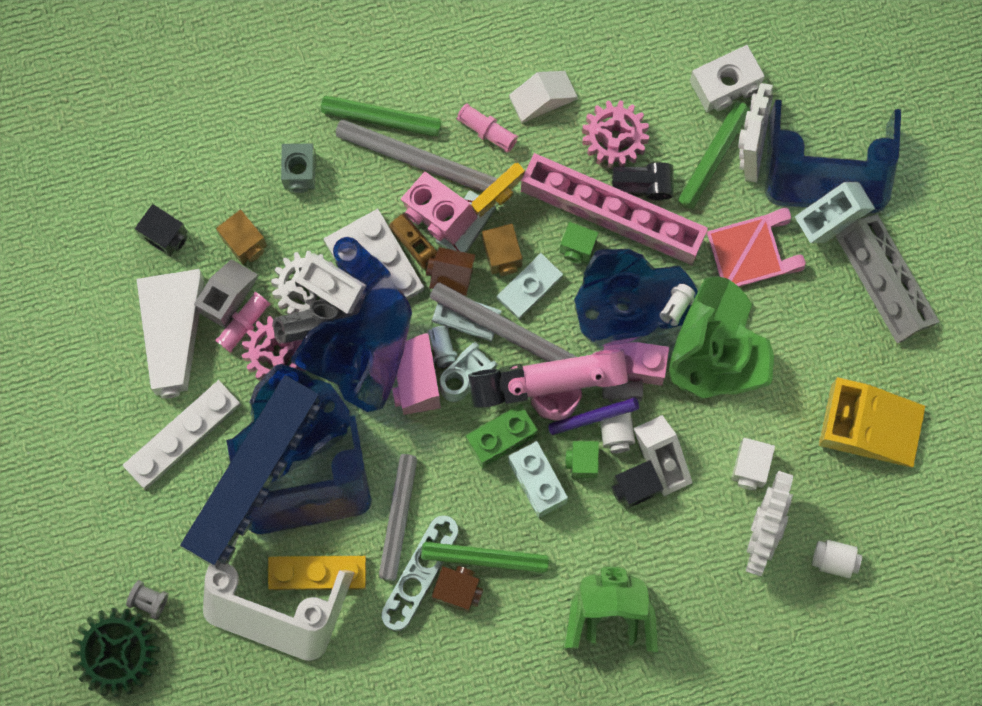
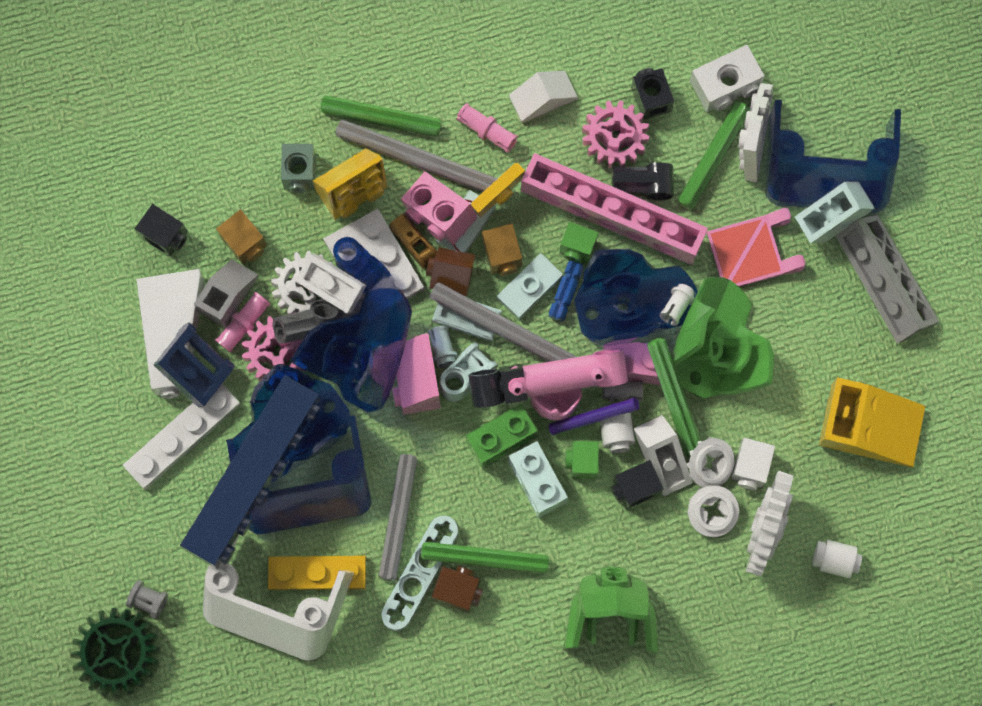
(187, 371): none -> dark blue plate
(352, 183): none -> yellow slope
(566, 291): none -> blue axle
(652, 105): none -> black brick
(674, 394): none -> bright green axle
(716, 525): none -> white gear
(722, 464): none -> white gear

